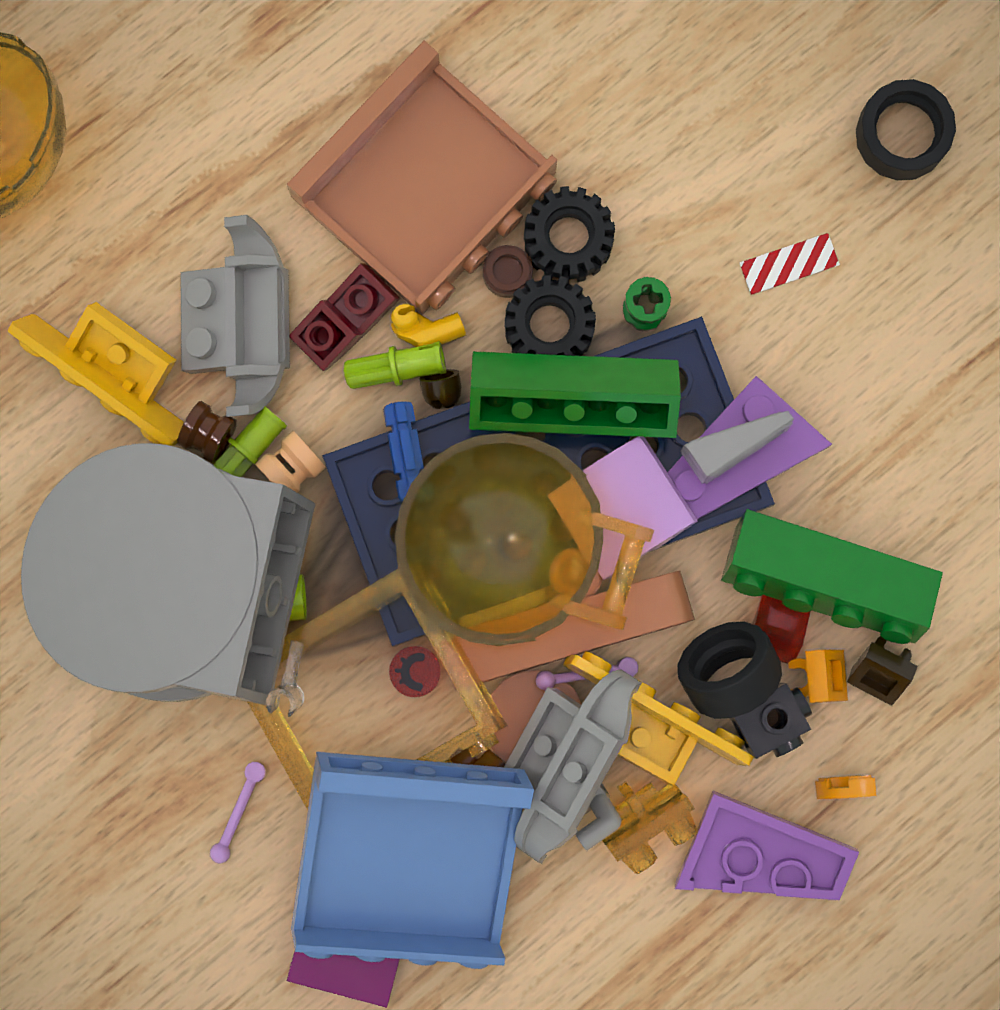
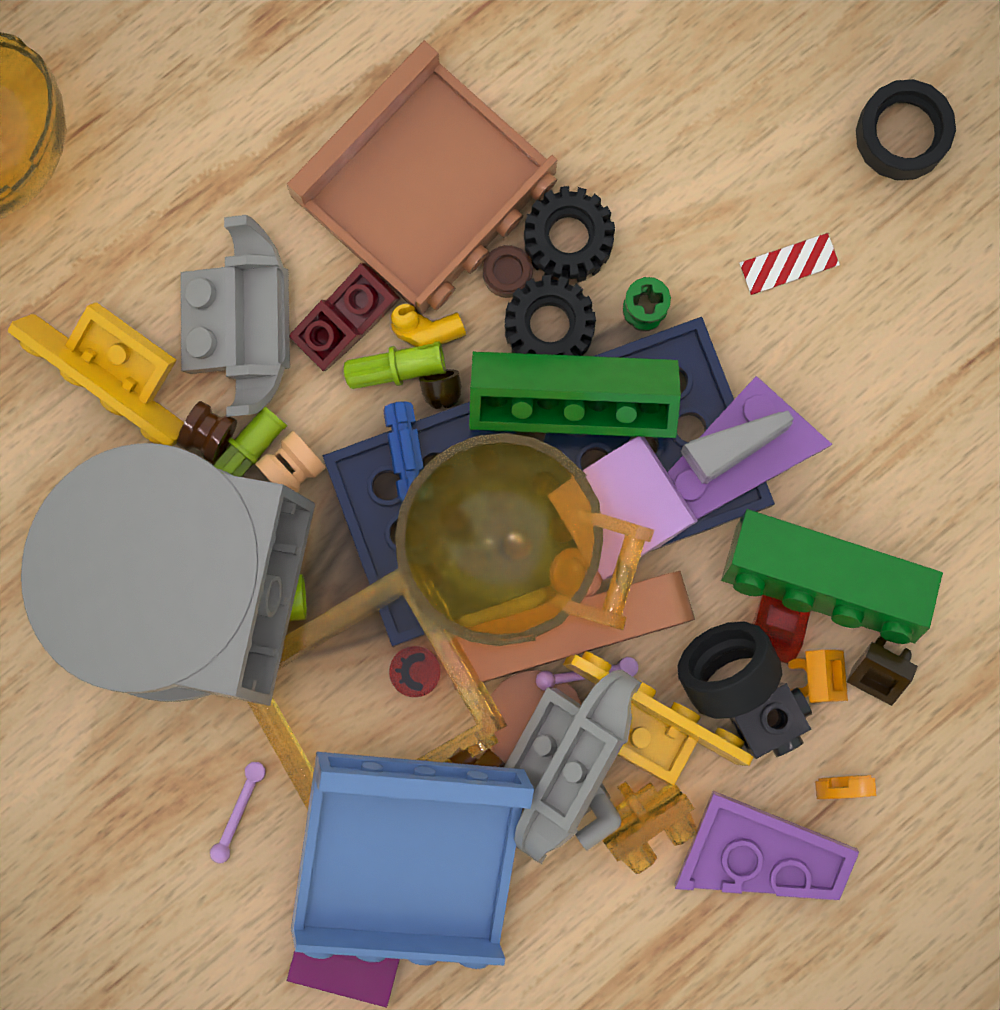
(289, 682): clear hand -> none

